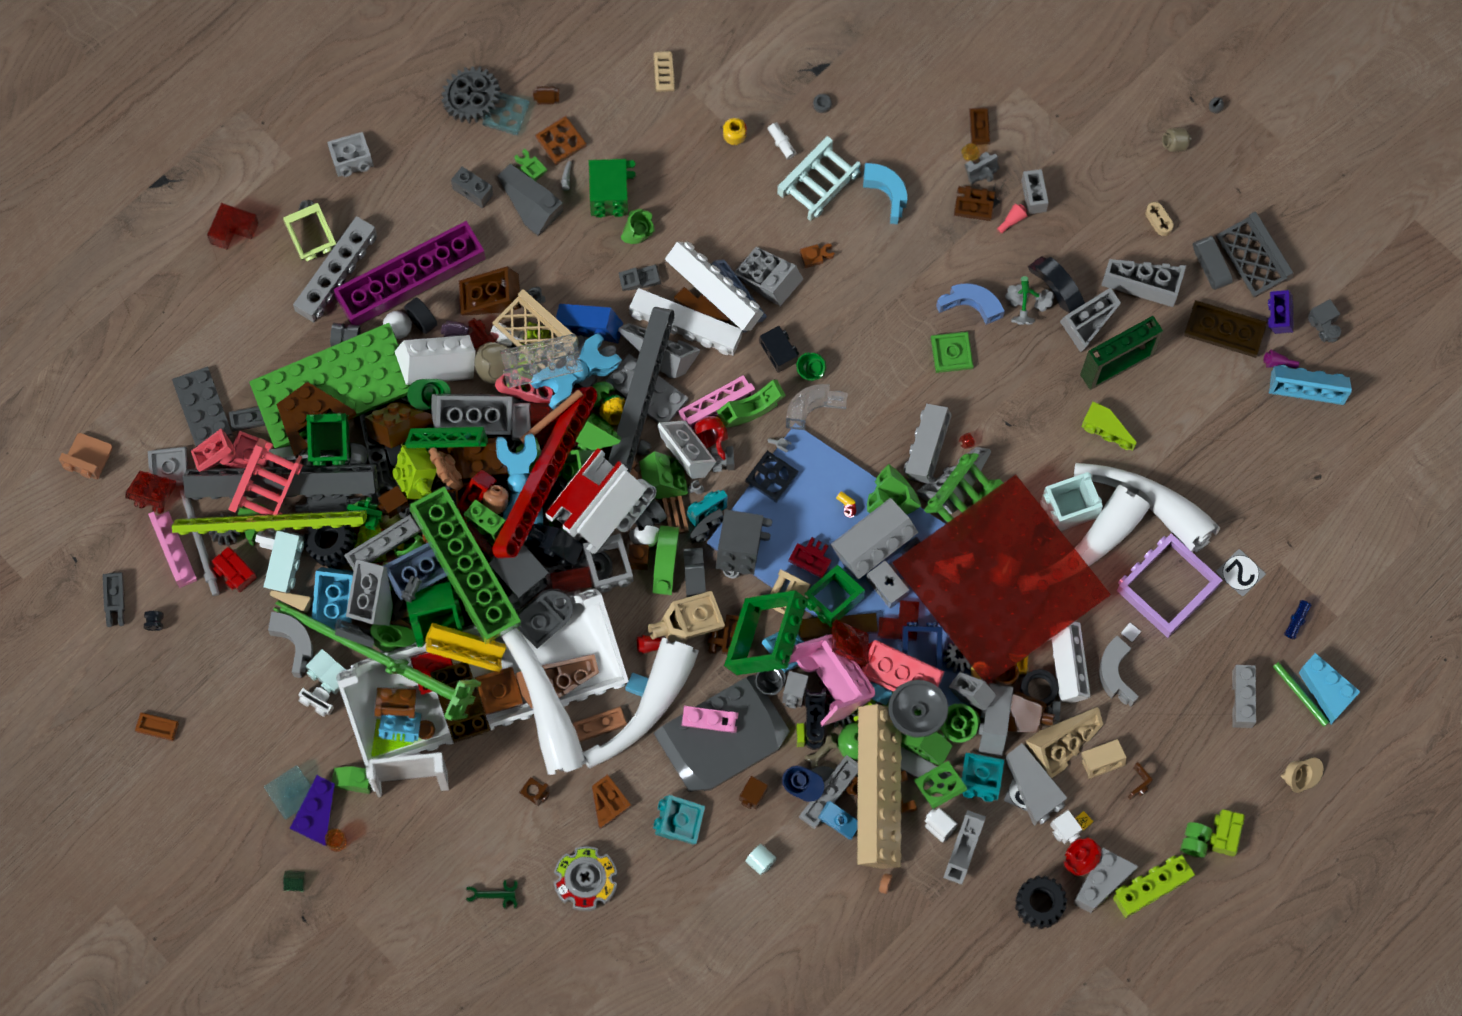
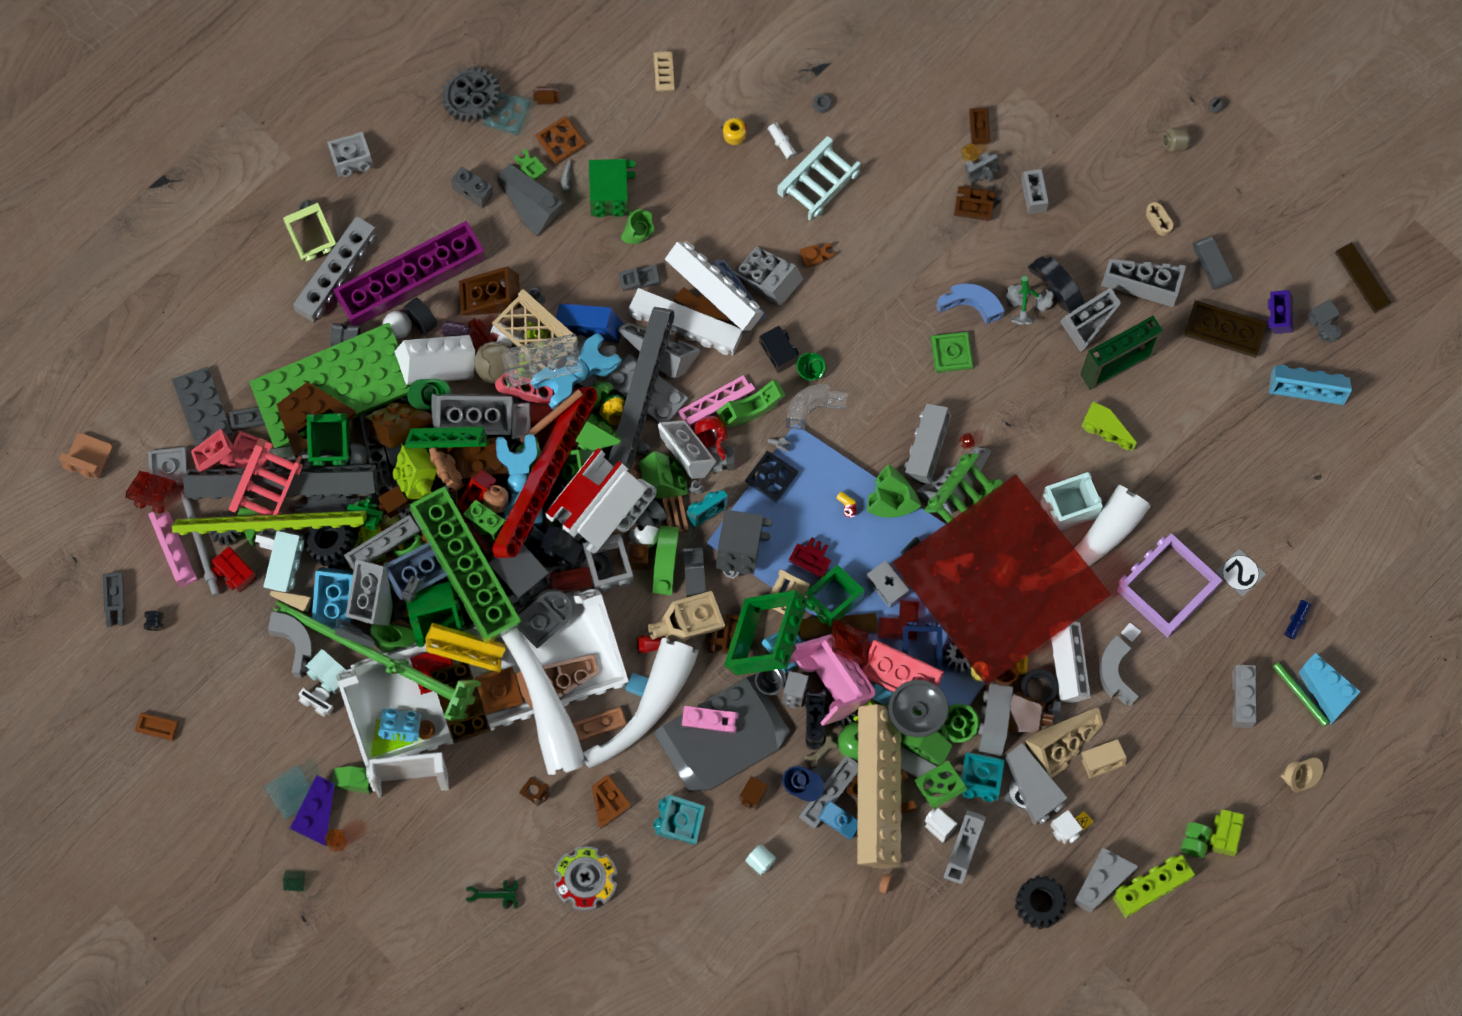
(231, 221): clear red brick -> none
(395, 702): dark orange plate -> none
(702, 529): dark grey slope -> none
(800, 733): lime tile -> none
(874, 538): light grey slope -> none
(889, 182): medium azure arch -> none
(972, 691): light grey brick -> none
(1016, 214): coral cone -> none
(1082, 856): red tile -> none
(1143, 788): reddish brown bracket -> none
(1179, 515): white brick -> none
(1268, 245): dark grey fence -> none
(1274, 359): magenta cone -> none
(1363, 278): none -> dark brown tile

